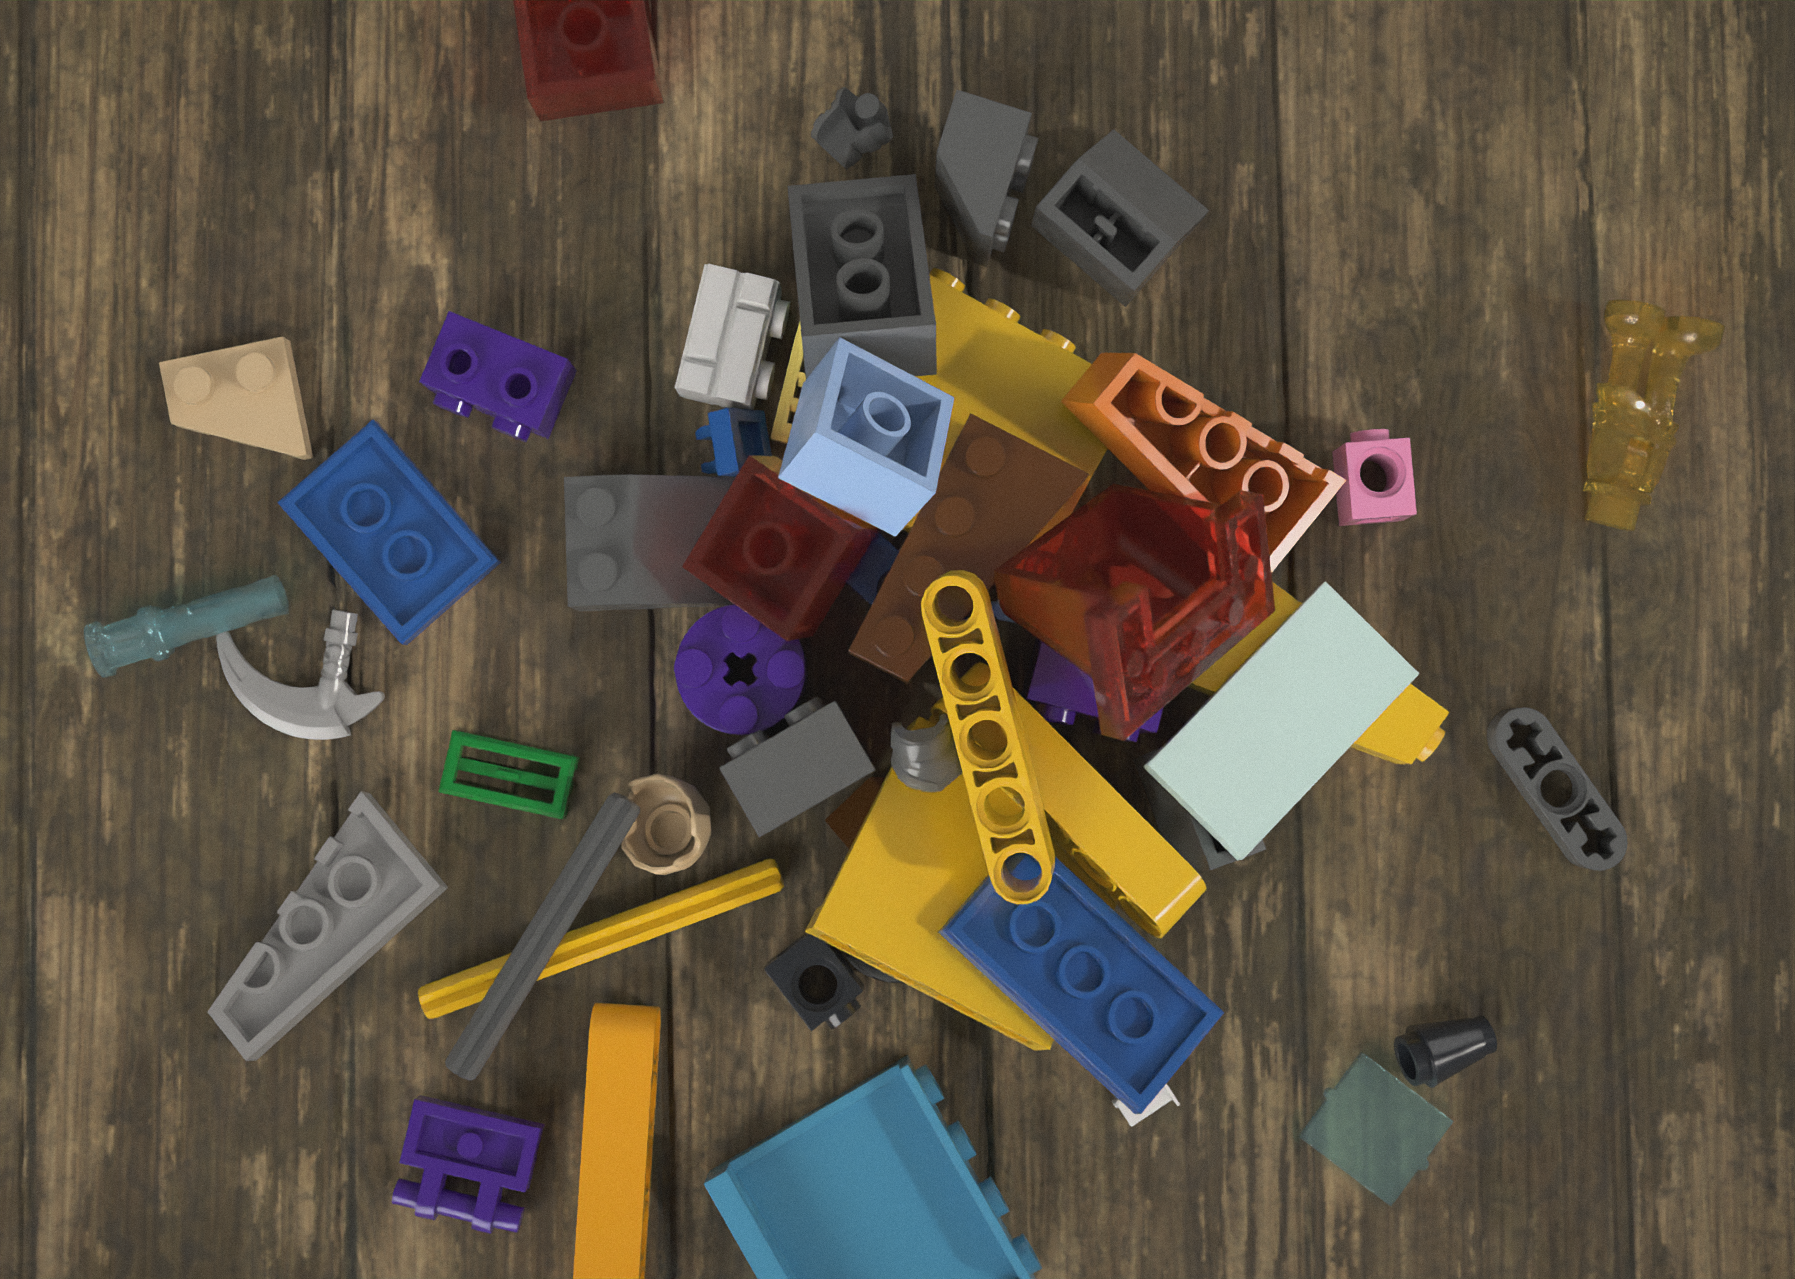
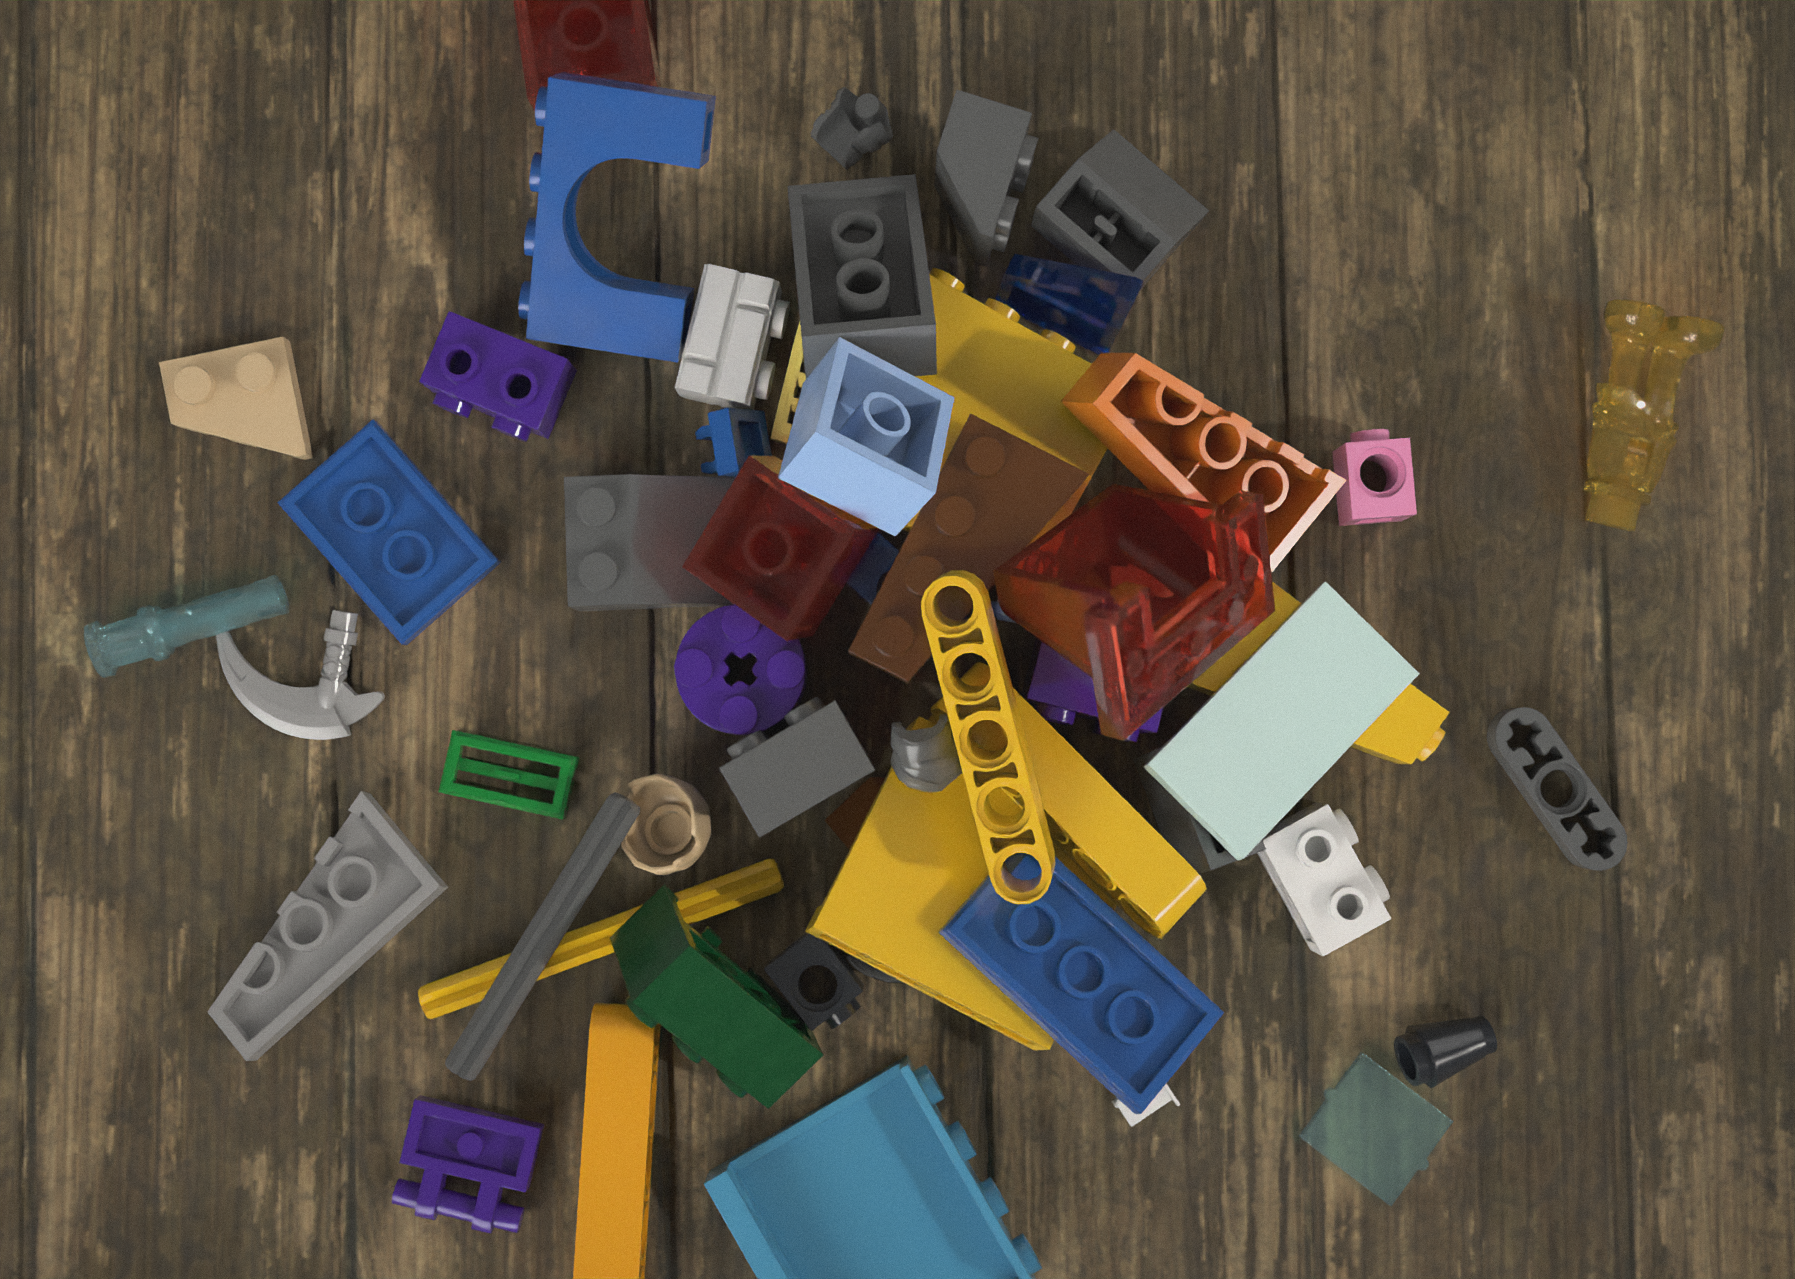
(570, 292): none -> blue arch
(711, 1002): none -> dark green wedge
(1070, 299): none -> clear blue wing
(1323, 879): none -> white brick

